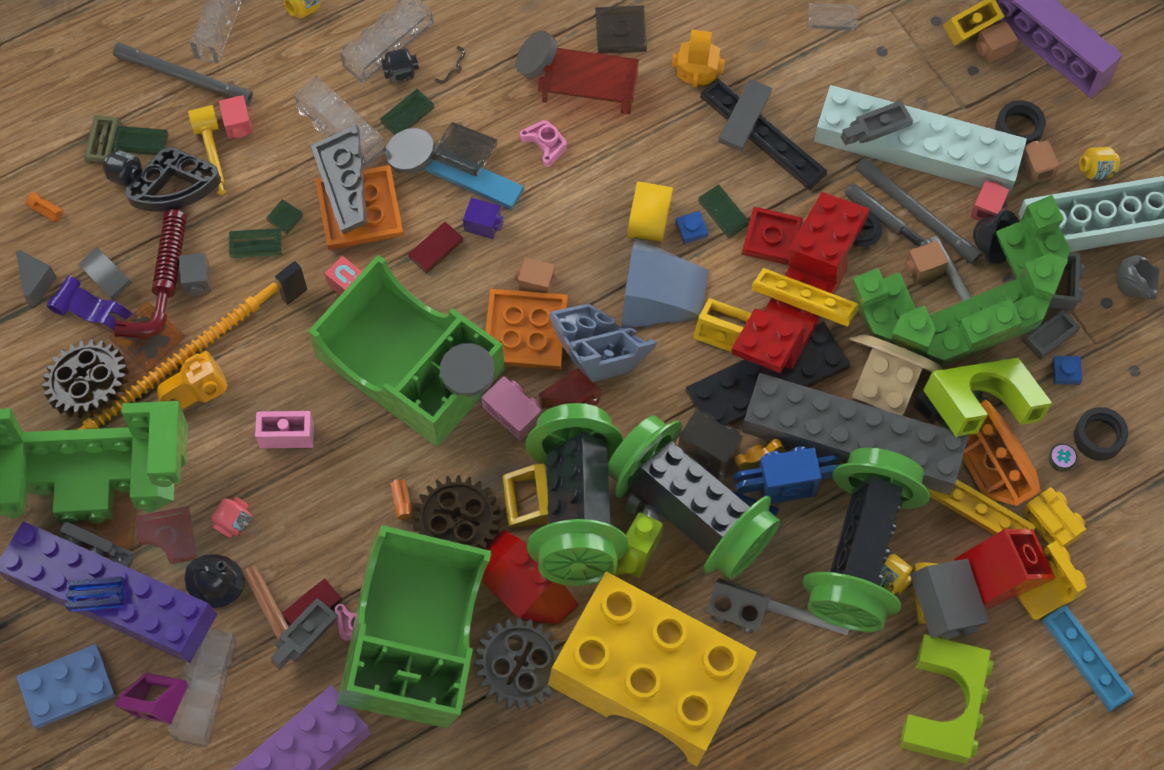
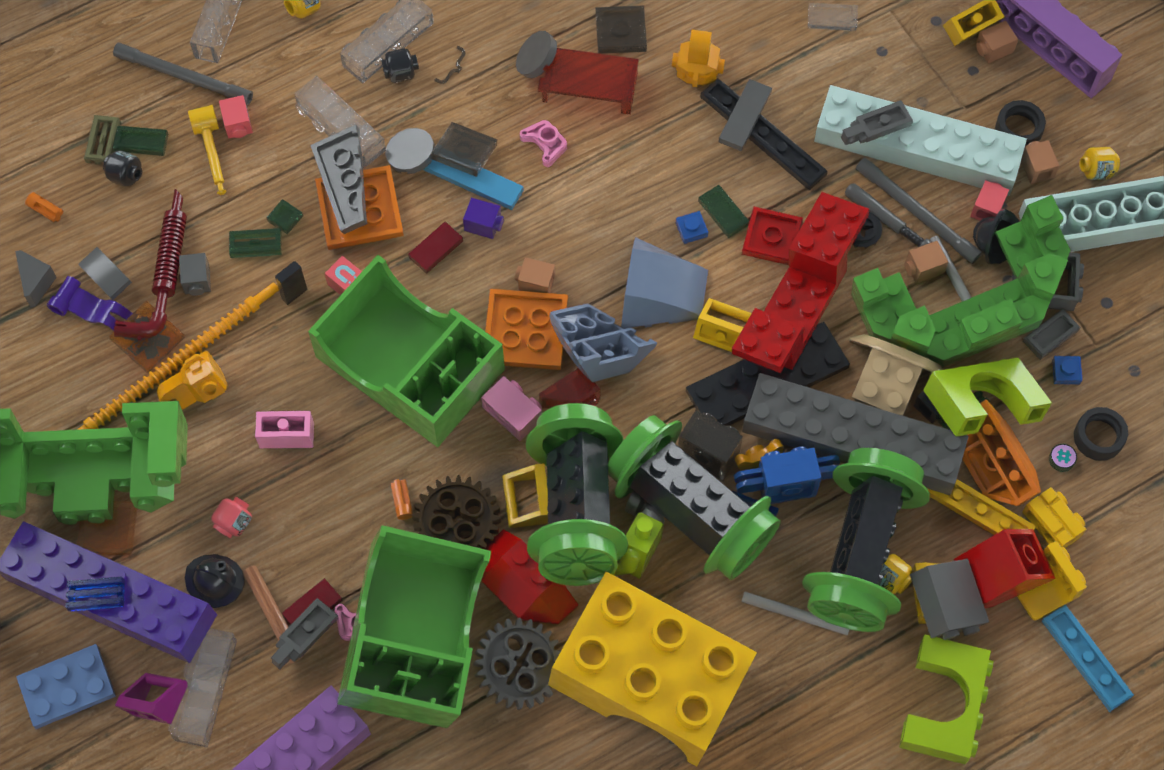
(85, 378): dark brown gear -> none
(97, 544): dark grey hinge -> none
(167, 163): black beam -> none
(170, 532): clear light blue tile -> none
(407, 112): clear green tile -> none
(467, 370): dark grey tile -> none
(649, 212): yellow piece -> none
(739, 597): dark grey brick -> none
(805, 297): yellow tile -> none
(1138, 277): dark grey hair -> none

